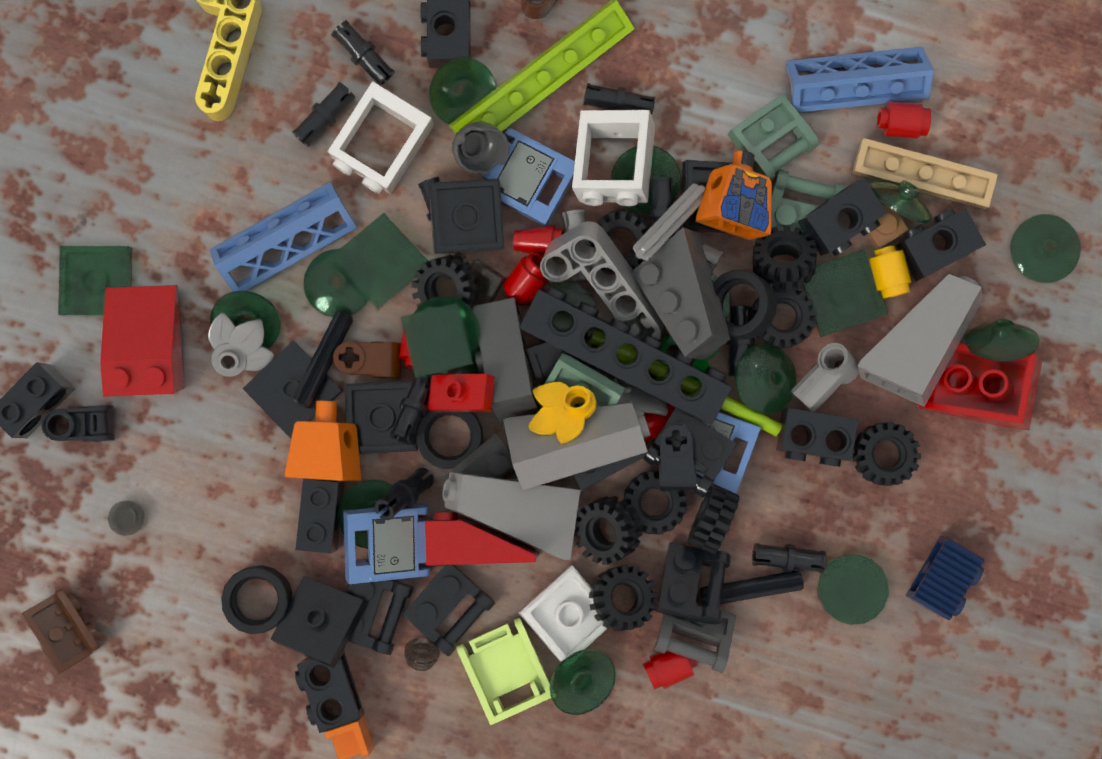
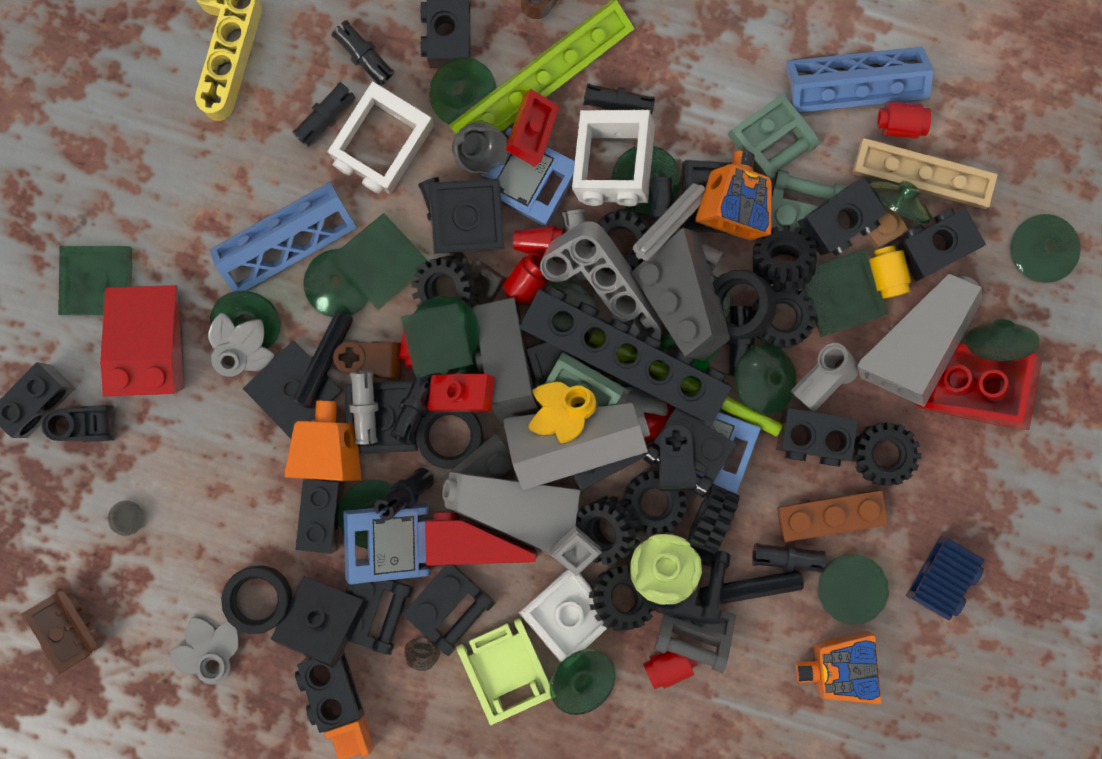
(206, 644): none -> light grey plate
(363, 407): none -> light grey pin
(532, 127): none -> red plate
(575, 551): none -> light grey tile
(665, 569): none -> yellowish green tile
(832, 515): none -> dark orange plate
(844, 669): none -> torso

